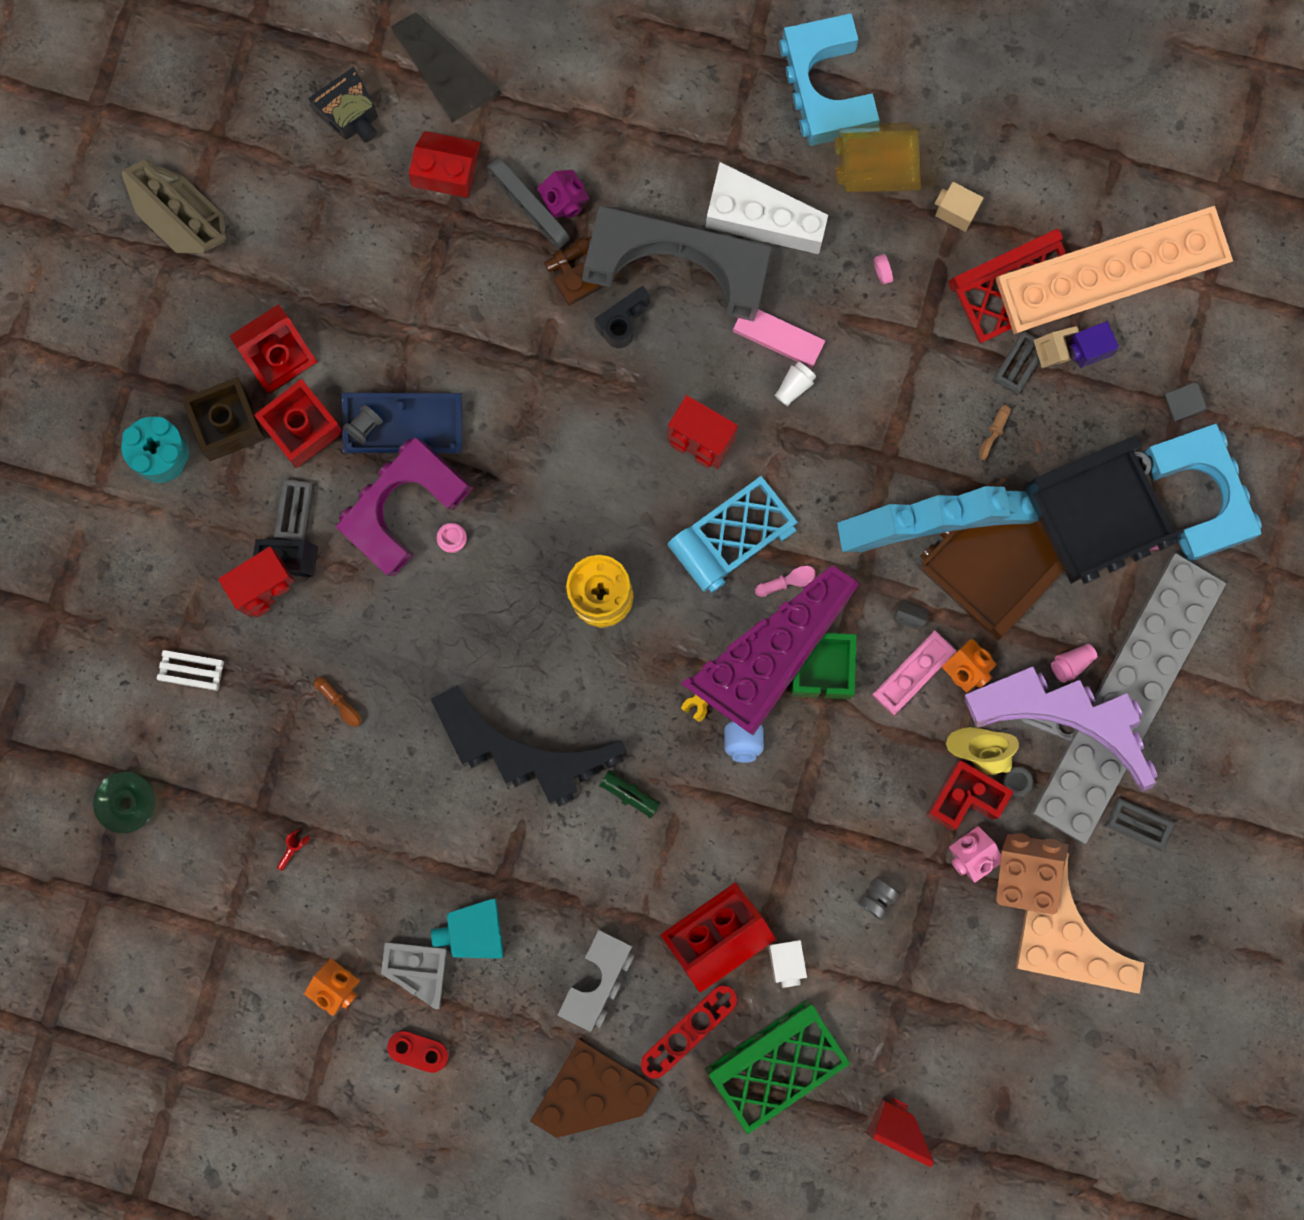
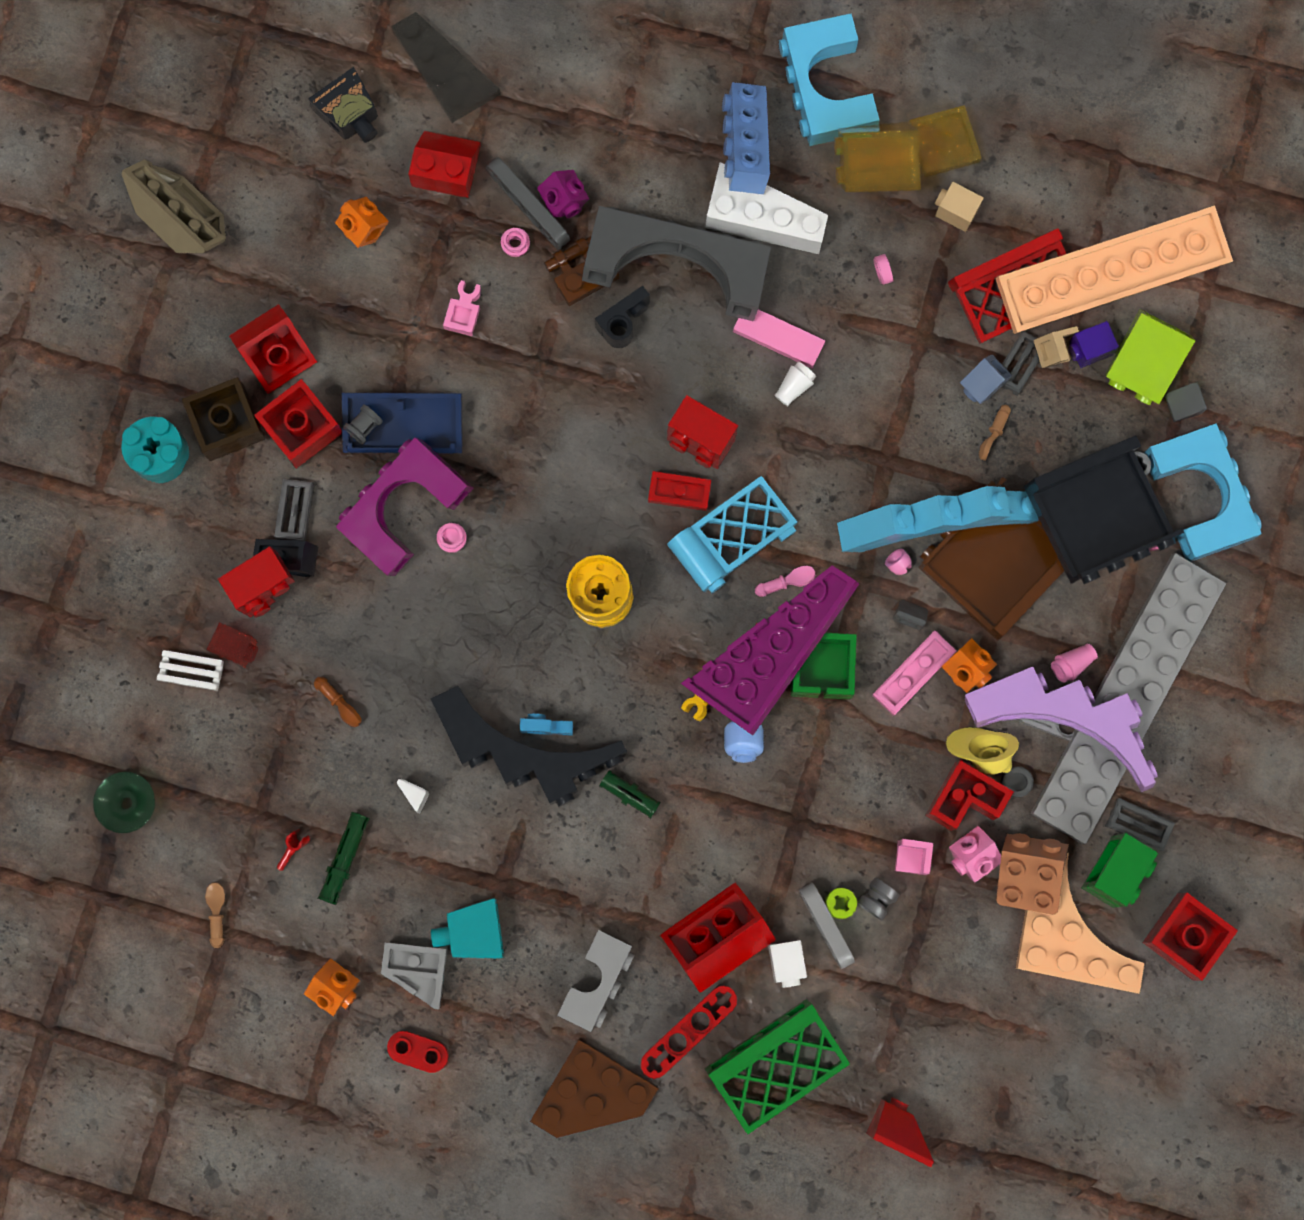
(215, 899): none -> medium nougat piece
(233, 645): none -> clear red brick
(341, 864): none -> dark green pin
(361, 221): none -> orange brick
(416, 795): none -> white slope
(462, 313): none -> bright pink plate
(515, 234): none -> bright pink plate
(539, 725): none -> dark azure plate
(679, 491): none -> red plate
(746, 138): none -> medium blue brick
(826, 926): none -> light grey beam
(836, 905): none -> lime wheel
(898, 562): none -> bright pink hinge
(913, 857): none -> bright pink panel
(946, 141): none -> clear yellow plate
(985, 379): none -> sand blue brick
(1120, 871): none -> green piece
(1149, 357): none -> lime slope
(1190, 936): none -> red brick

